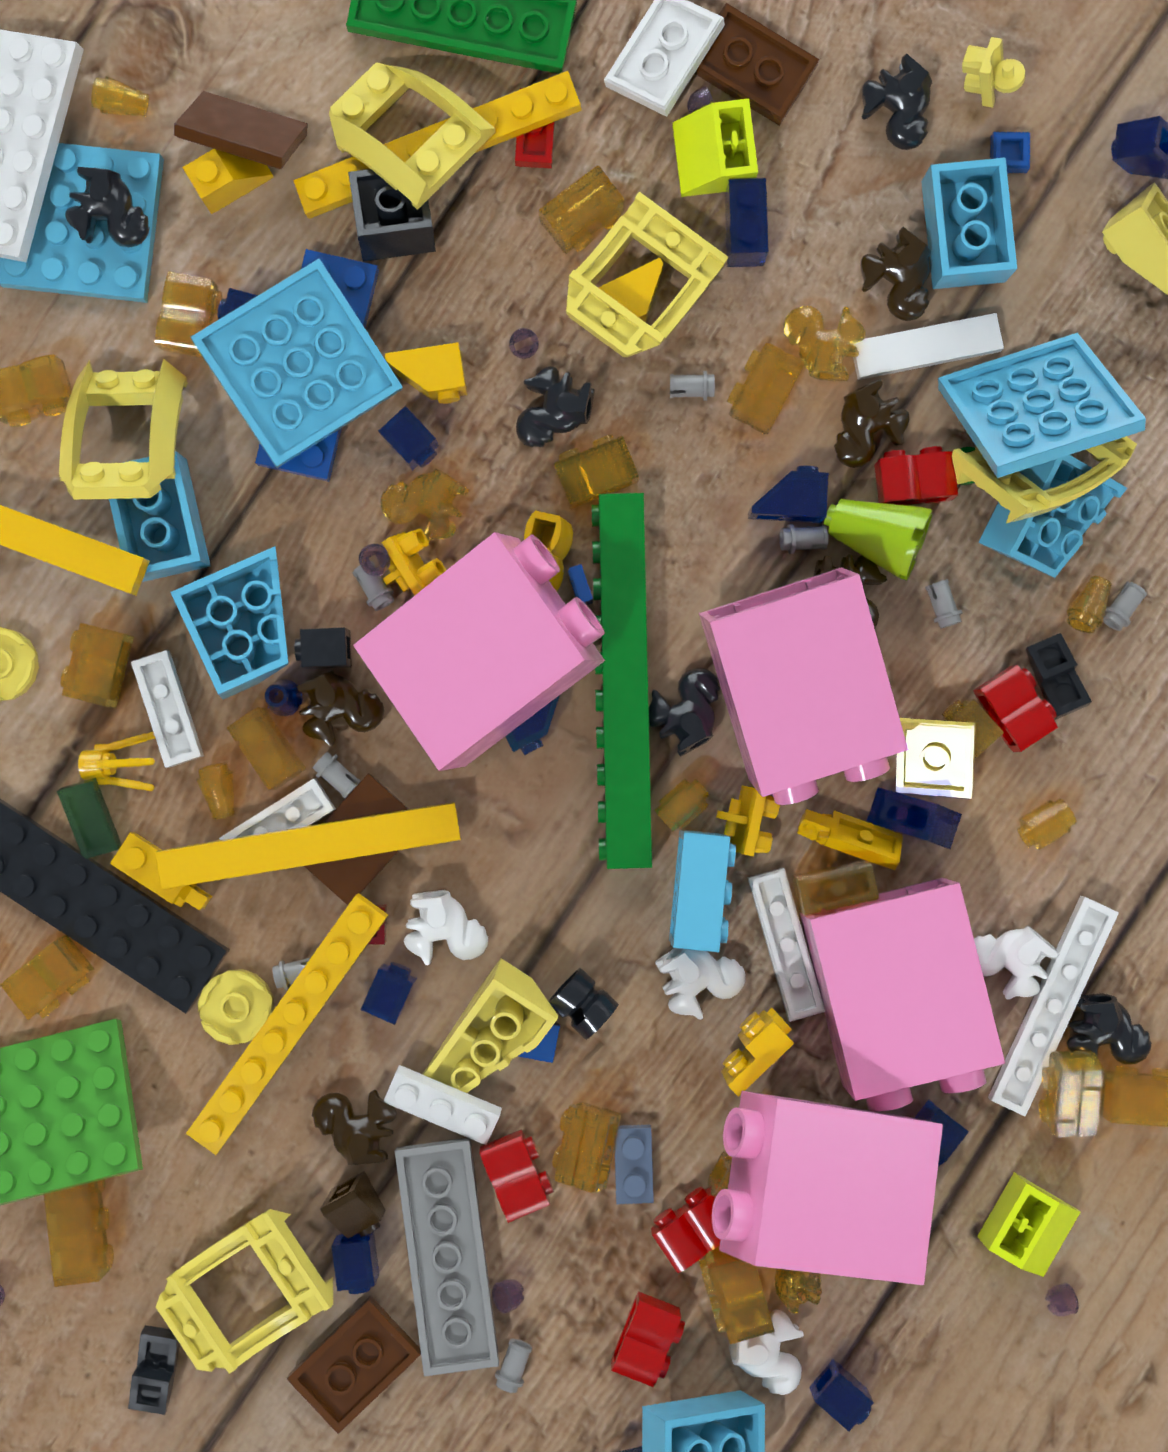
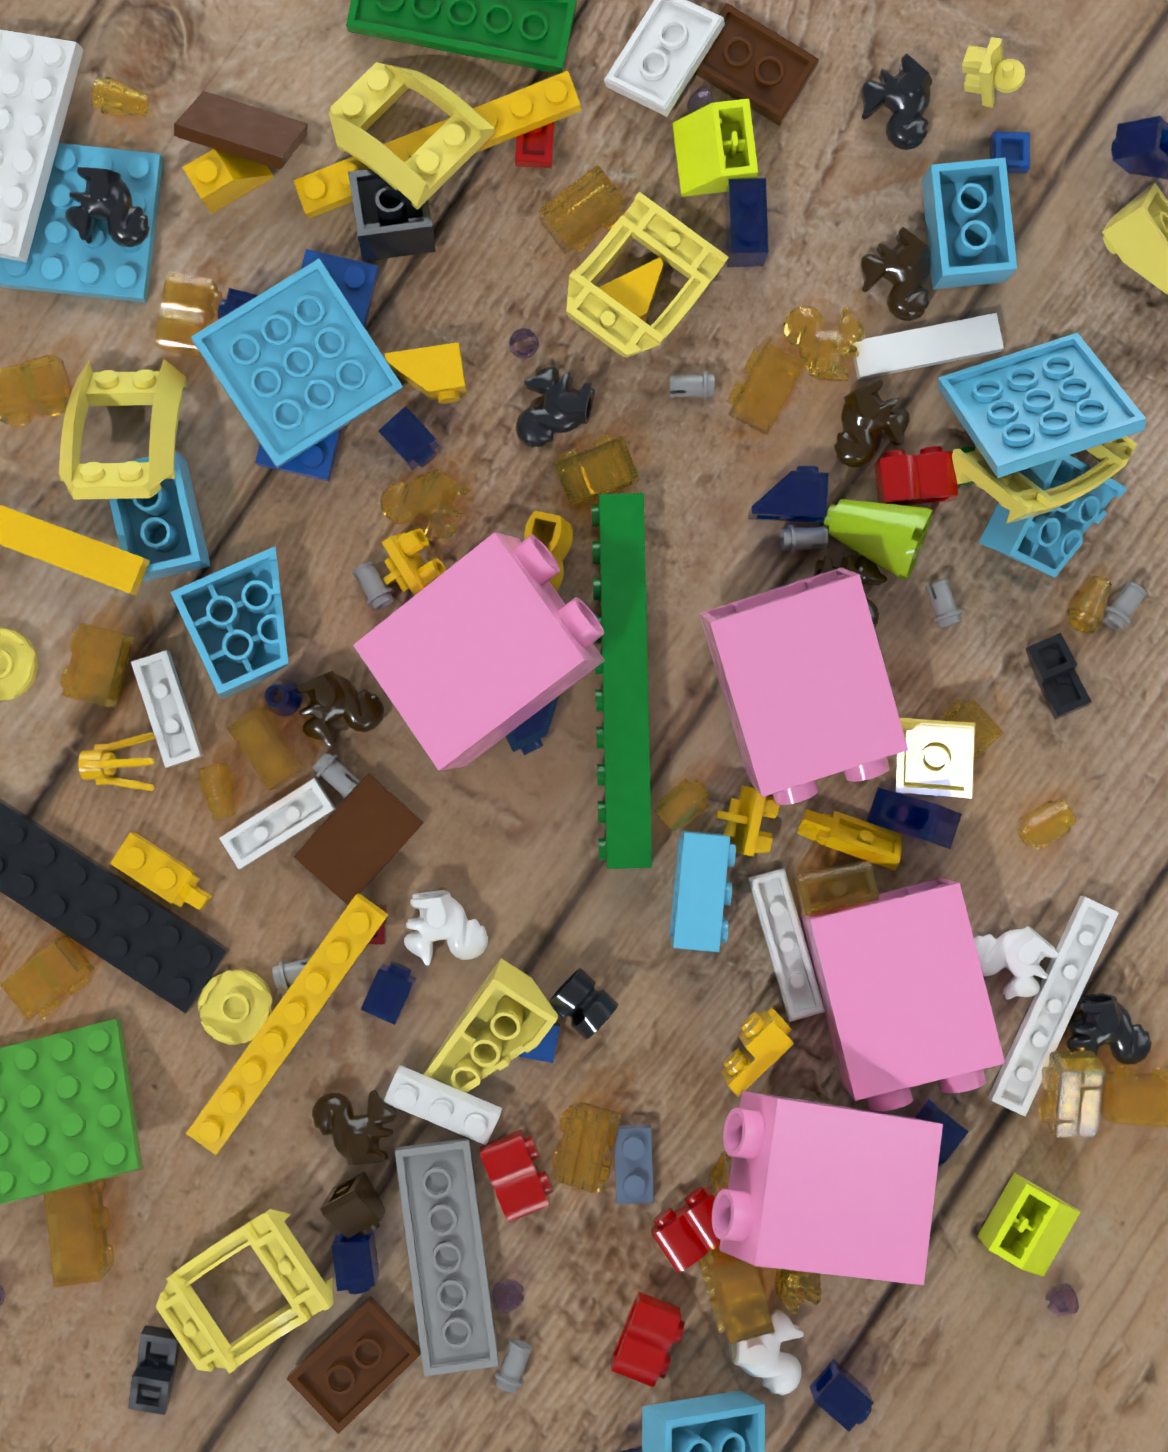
(89, 818): clear green tile -> none
(307, 845): yellow tile -> none
(324, 648): black brick -> none
(381, 555): hinge -> none
(580, 584): blue tile -> none
(693, 716): black animal -> none
(694, 972): white animal -> none
(1016, 708): red brick -> none

